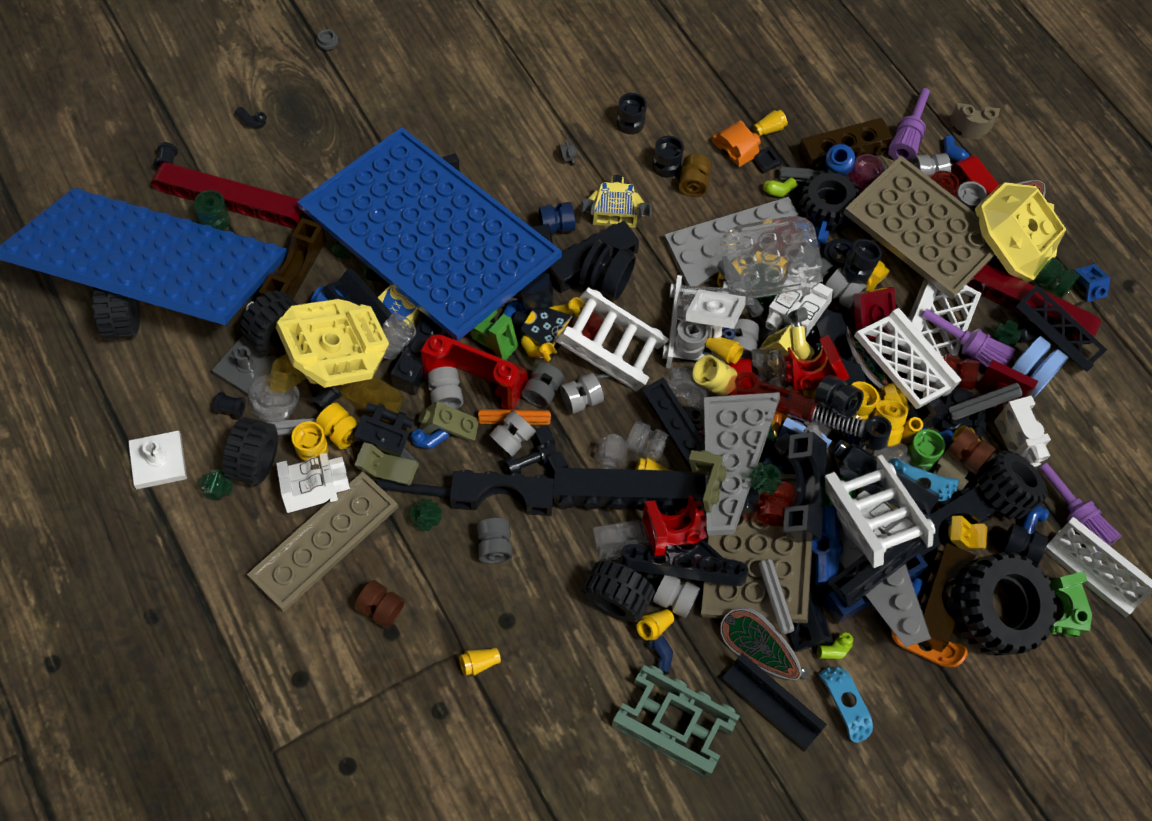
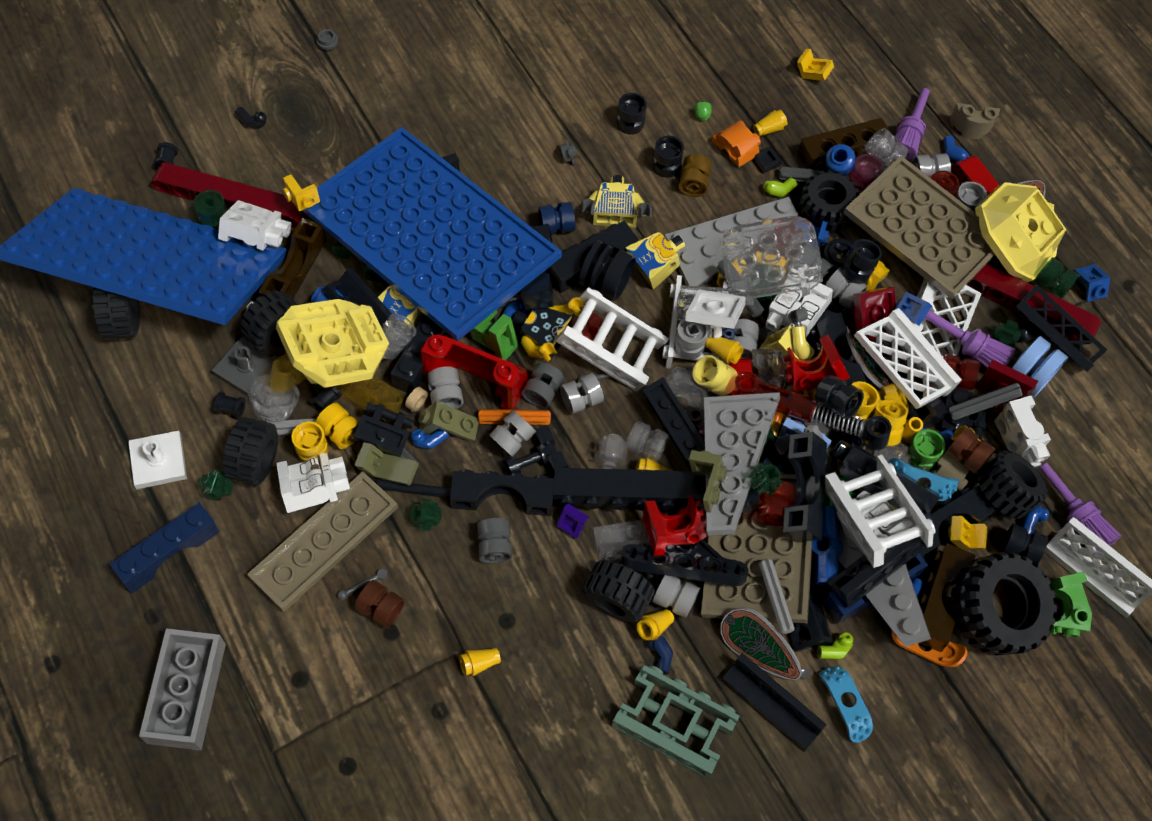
(142, 561): none -> dark blue arch
(183, 689): none -> light grey brick
(253, 225): none -> white hips
(301, 198): none -> yellow bracket
(381, 574): none -> dark grey hinge
(416, 399): none -> tan tile
(572, 521): none -> dark purple tile
(656, 257): none -> torso
(702, 110): none -> bright green hinge
(814, 68): none -> yellow bracket
(885, 147): none -> clear wheel
(913, 308): none -> blue bracket

